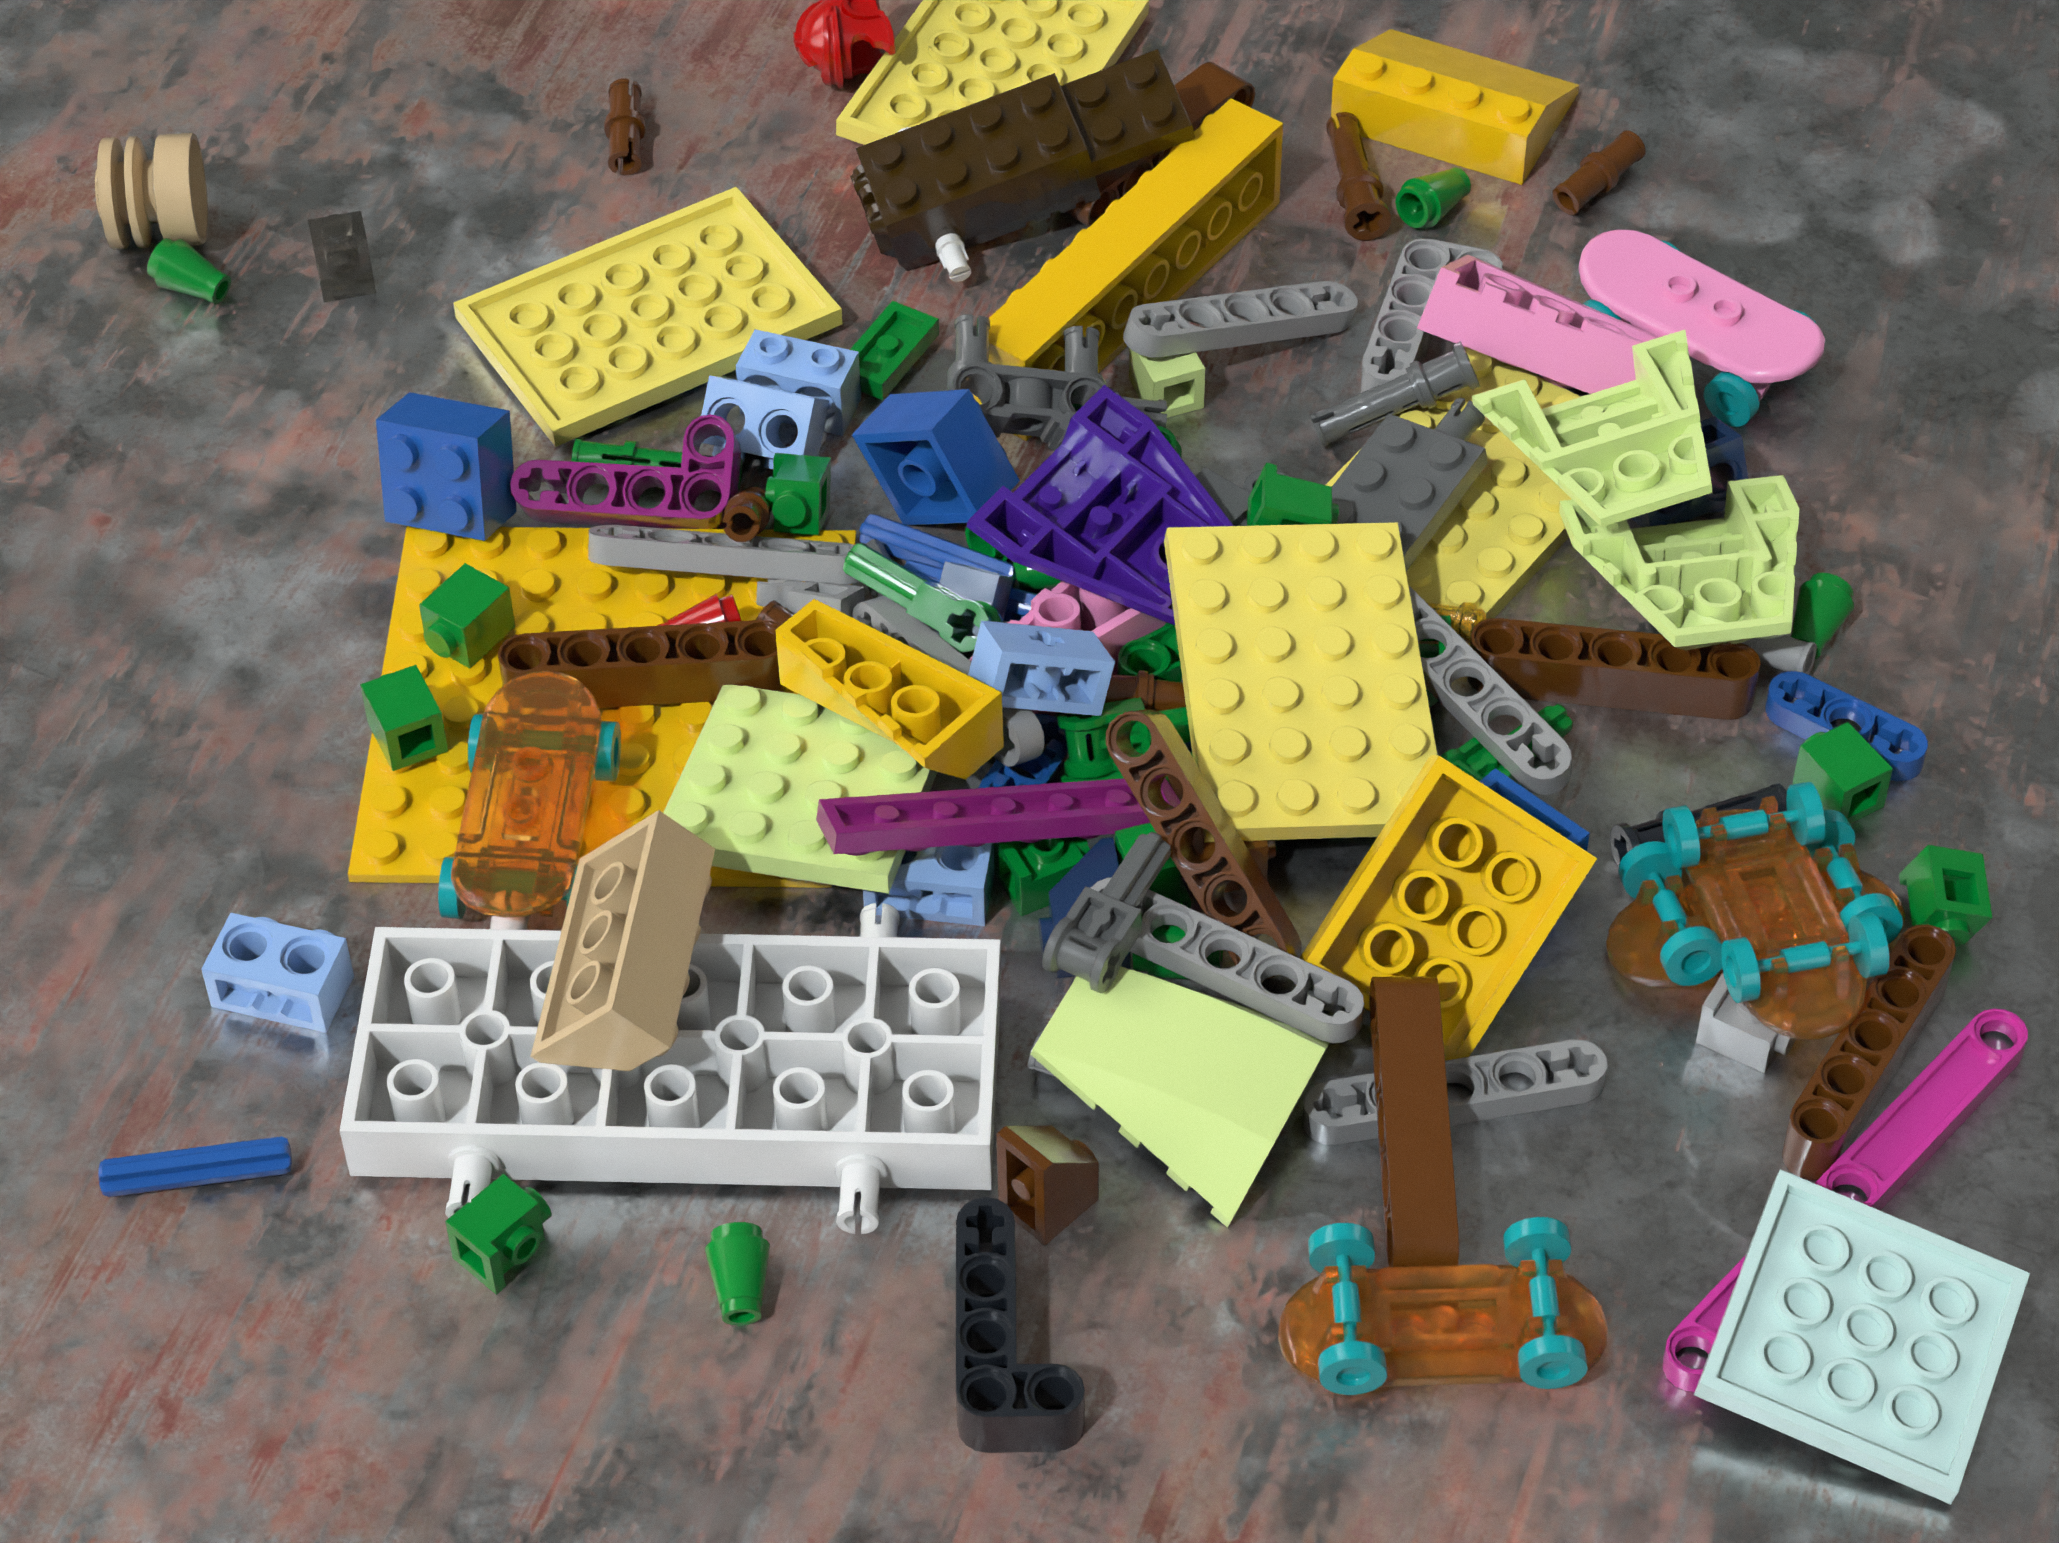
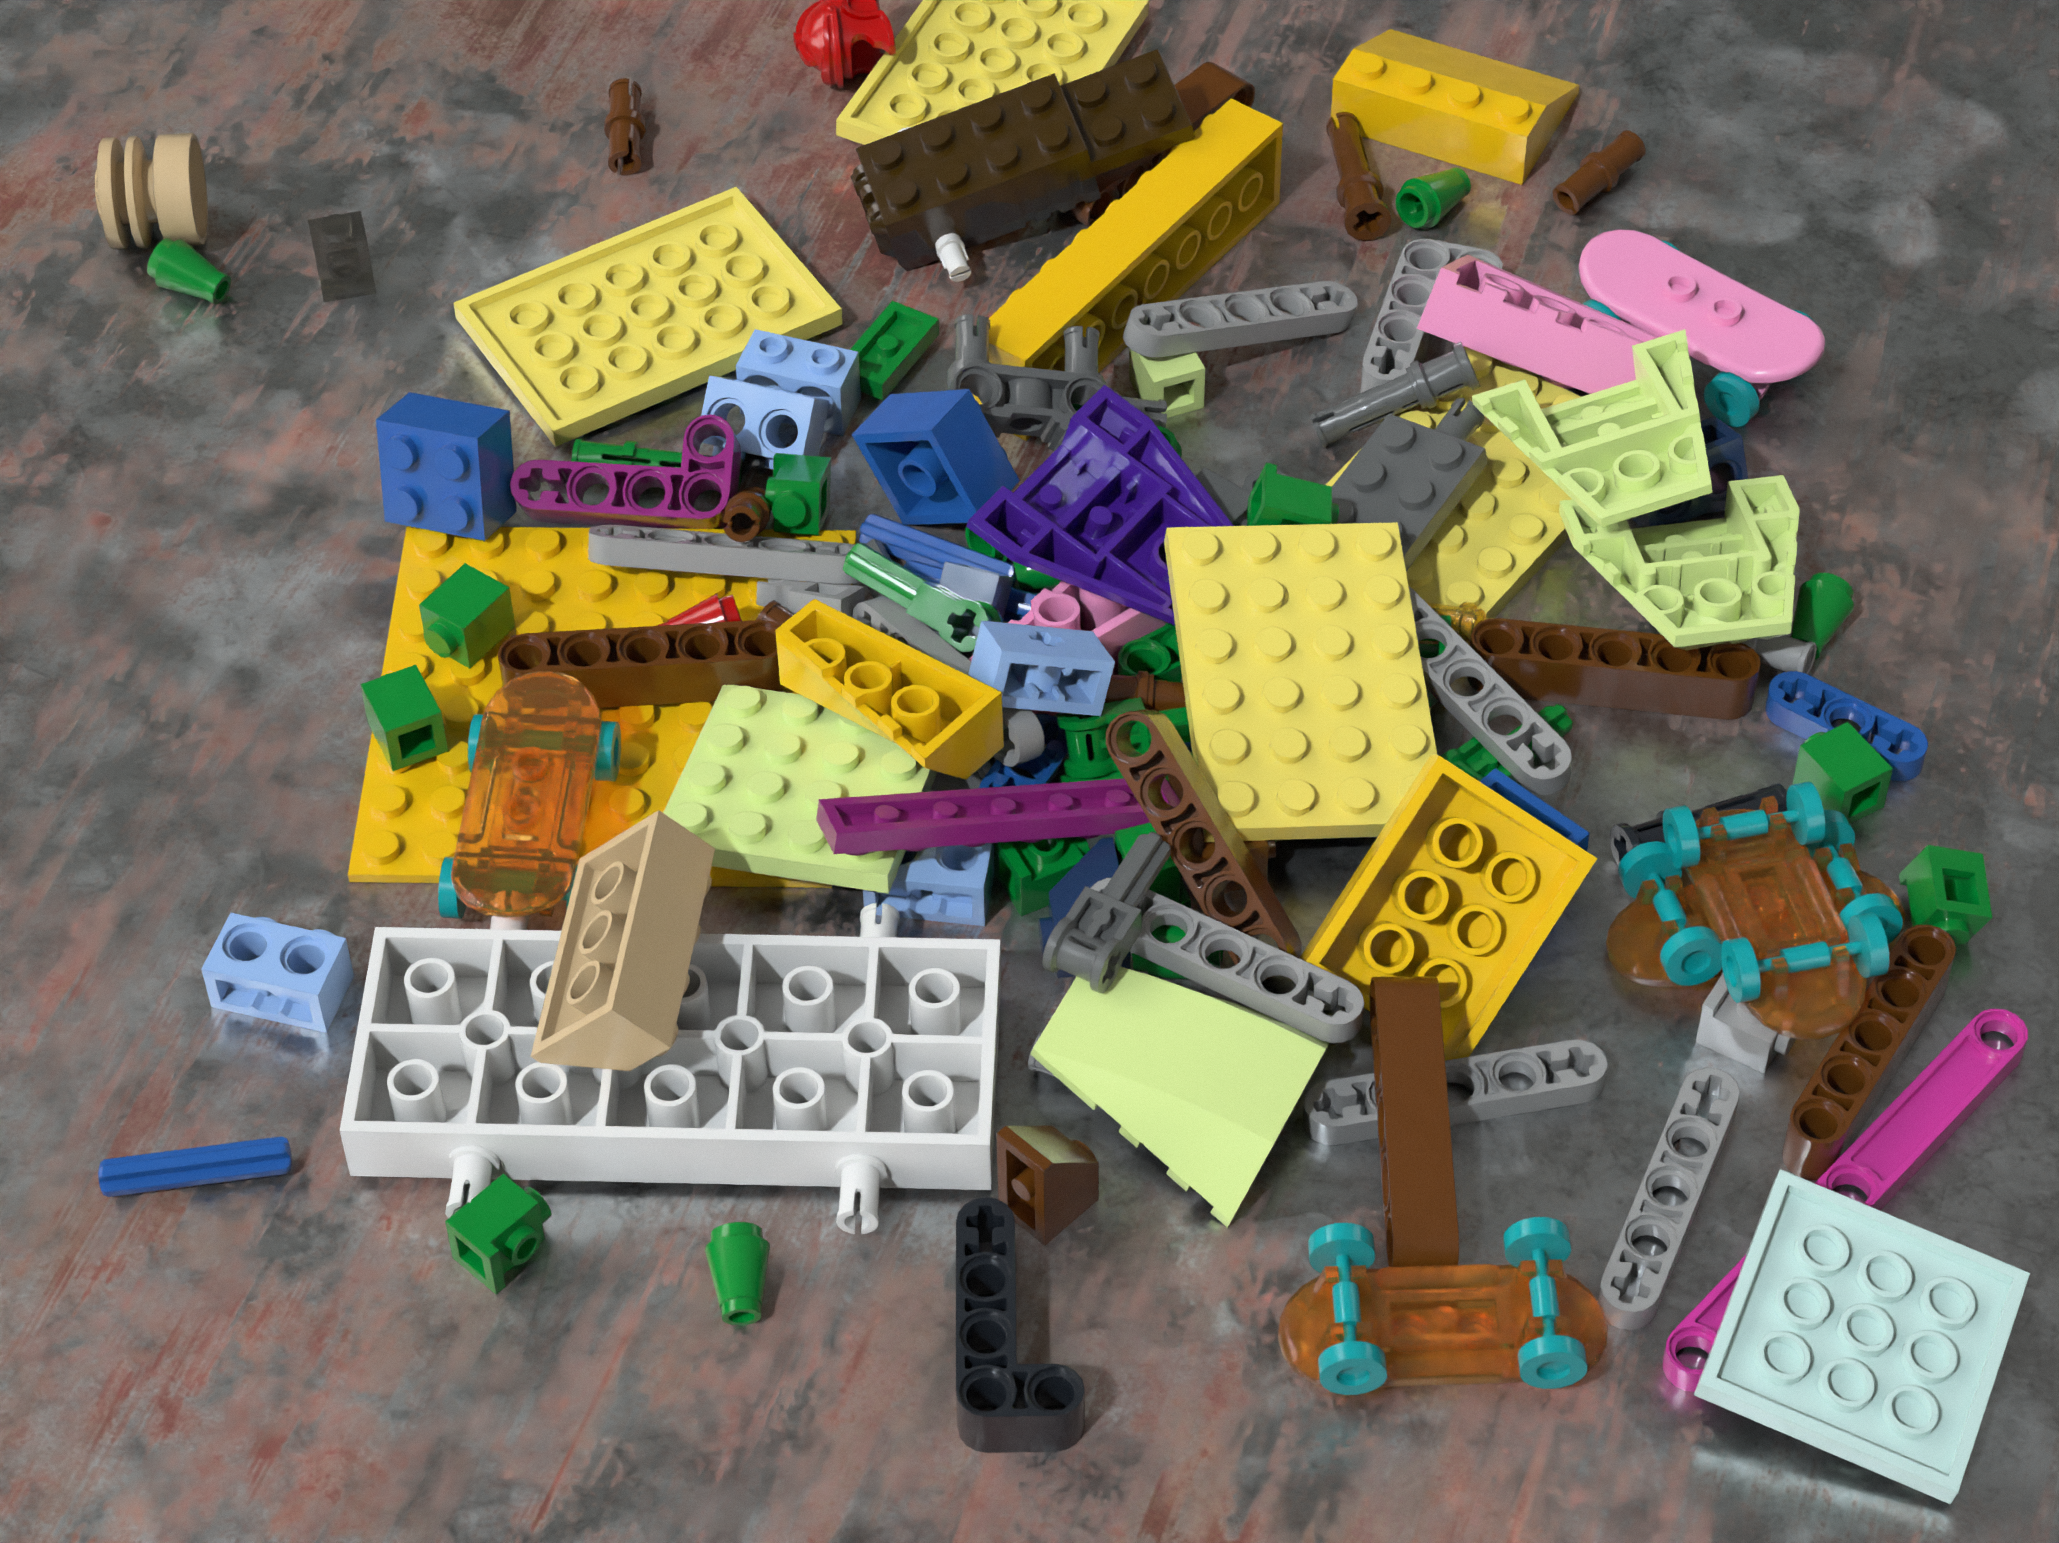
(1663, 1221): none -> light grey beam

